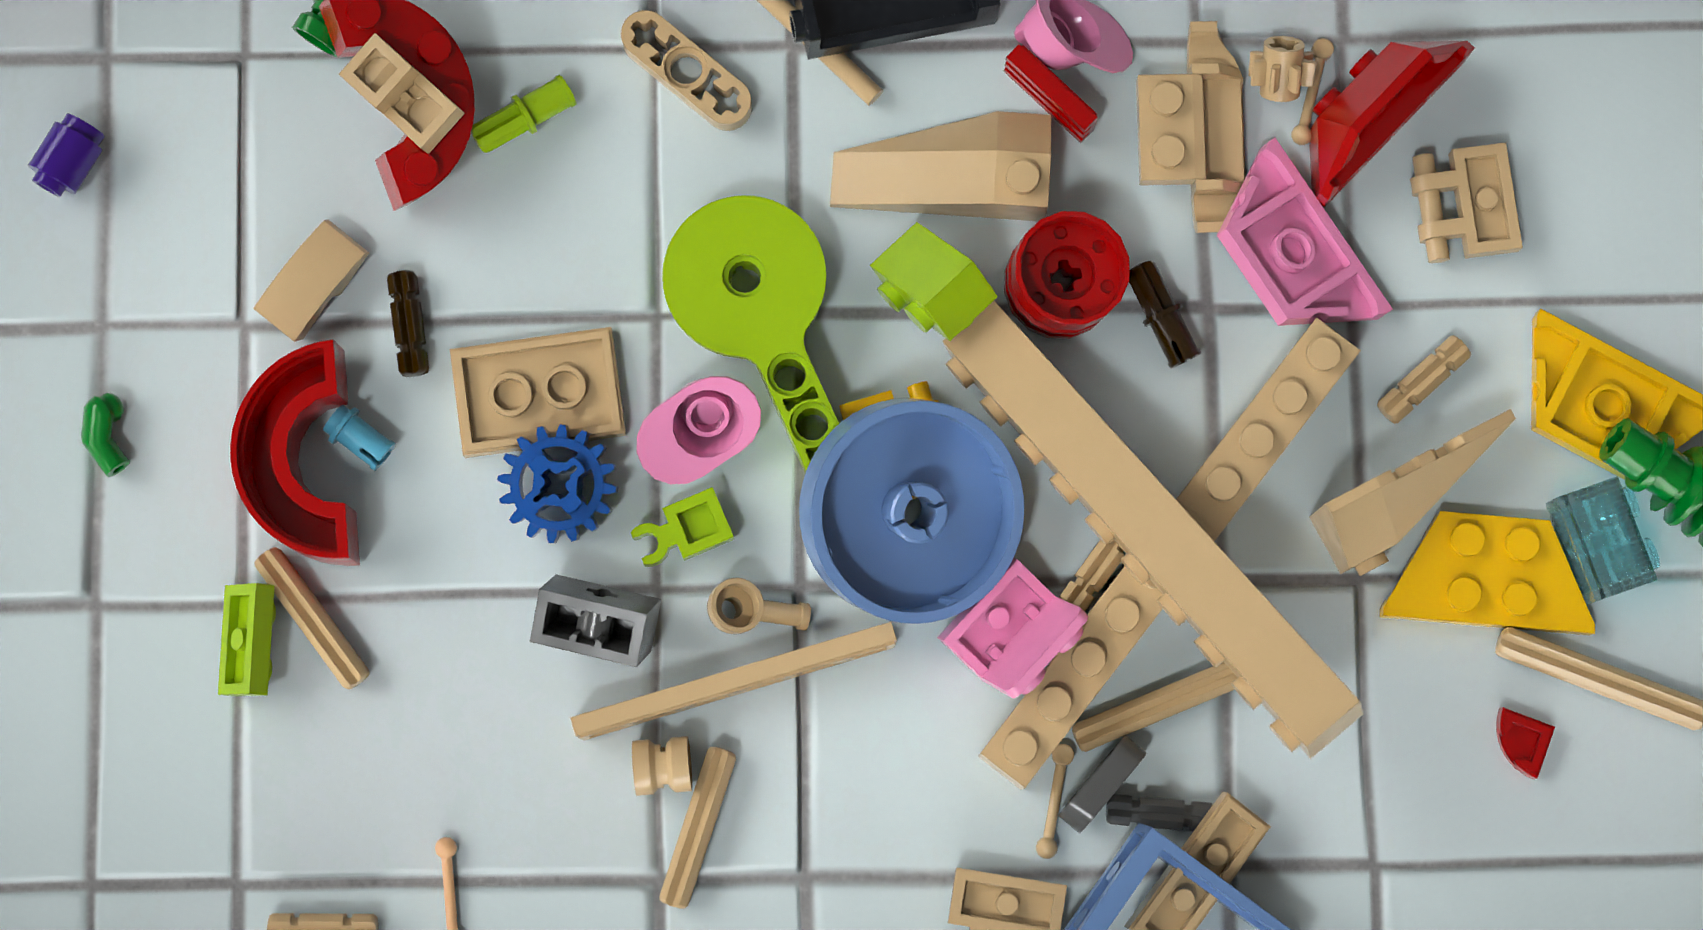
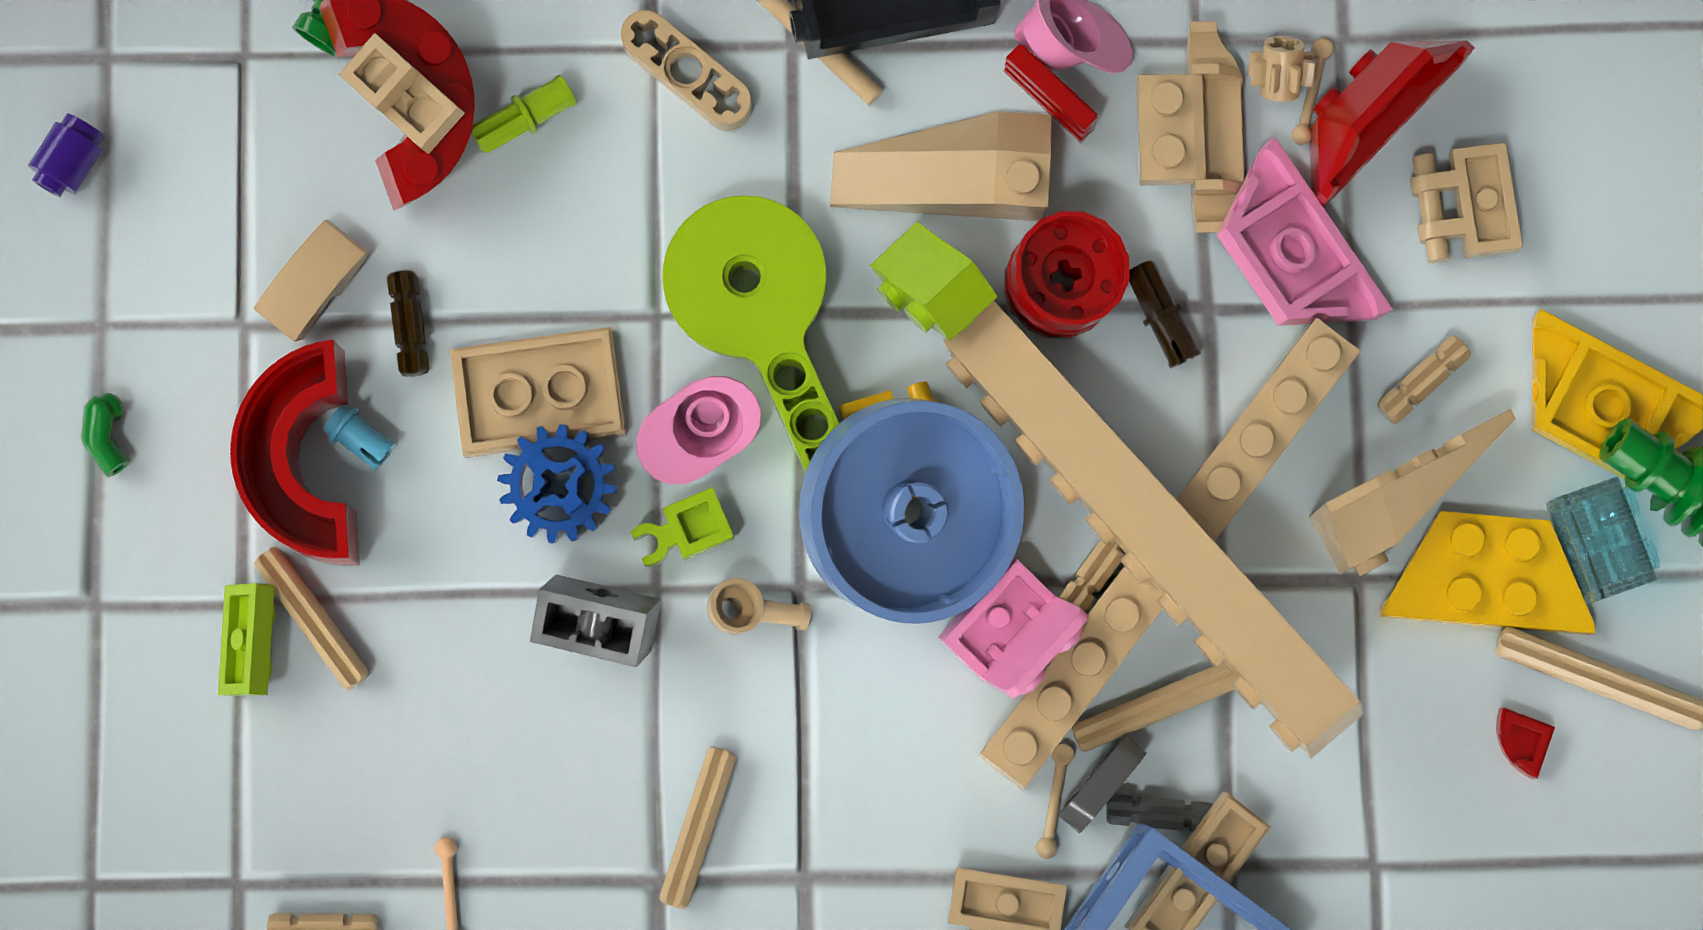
(661, 766): tan wheel -> none
(734, 681): tan tile -> none

